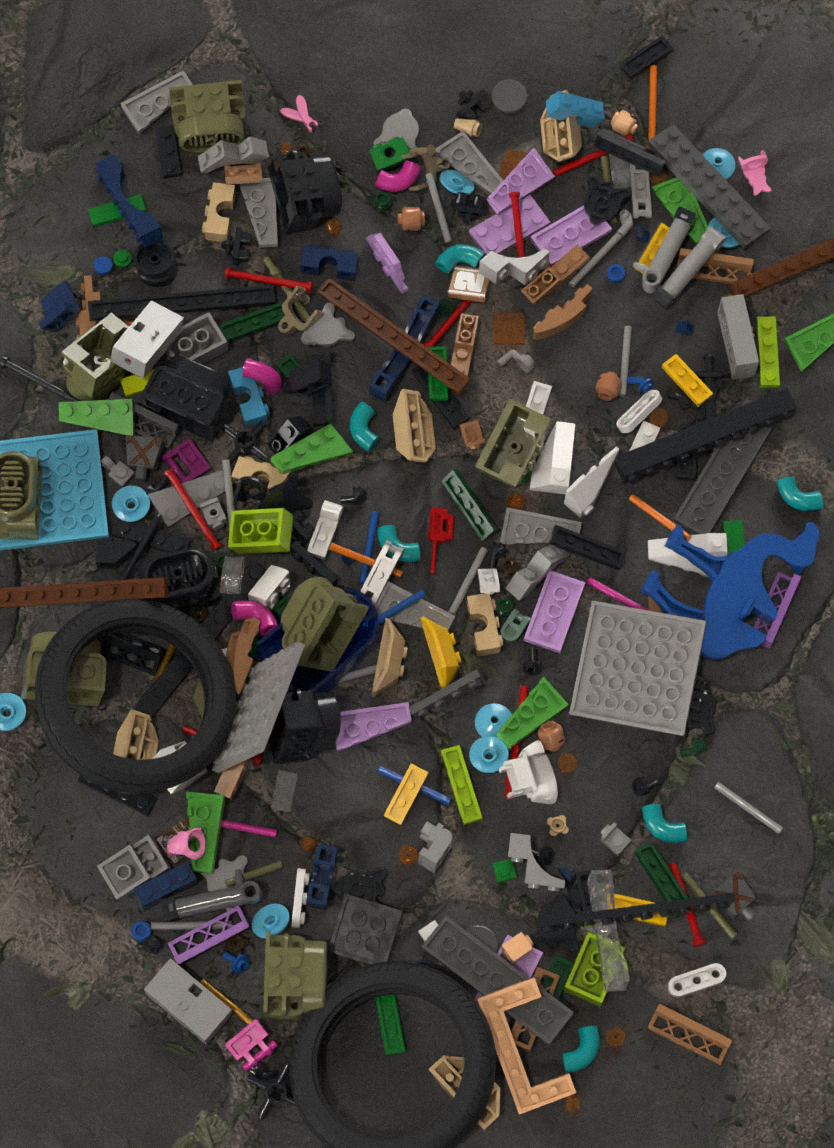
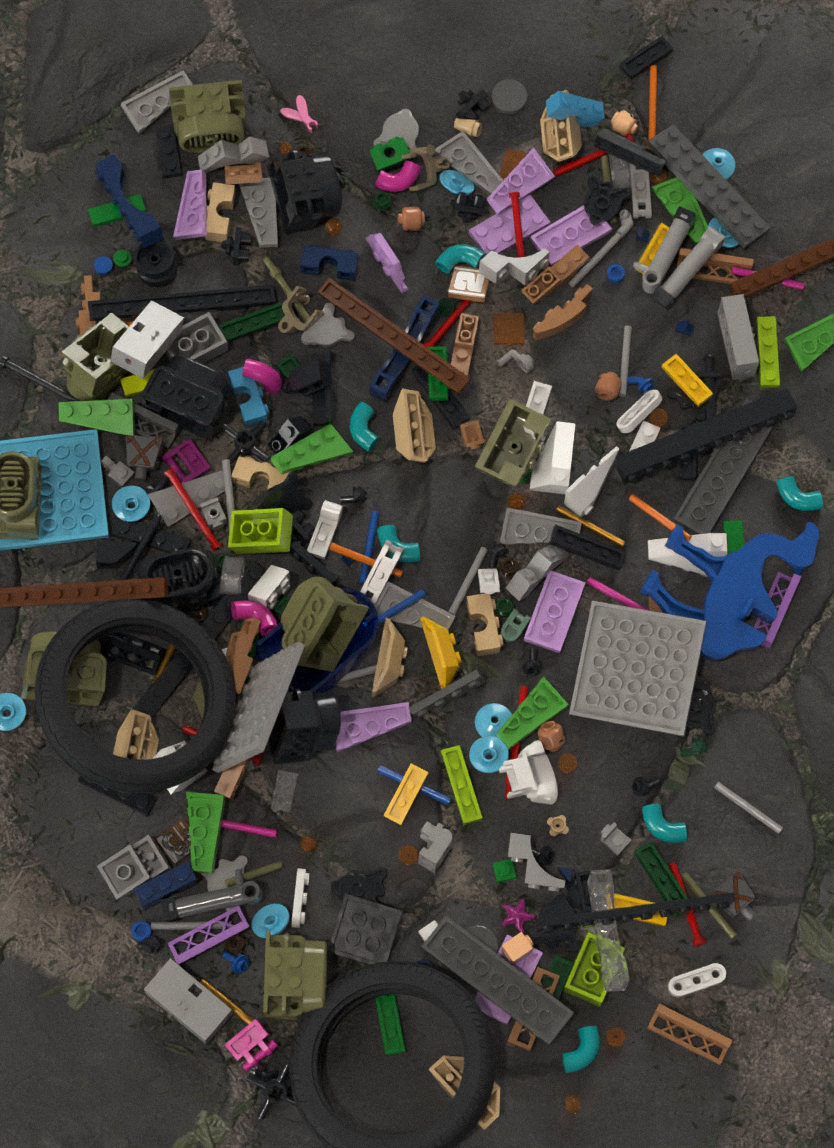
(59, 307): dark blue bracket -> none
(179, 844): bright pink hair -> none
(192, 210): none -> lavender wing
(243, 496): black piece -> none
(267, 279): red bar -> none
(322, 876): dark blue arch -> none
(435, 528): red piece -> none
(438, 207): light grey bar -> none
(469, 505): dark green plate -> none
(516, 916): none -> magenta animal
(524, 1096): light nougat plate -> none
(590, 526): none -> pearl gold bar
(754, 171): bright pink hair -> none
(789, 283): none -> dark pink bar

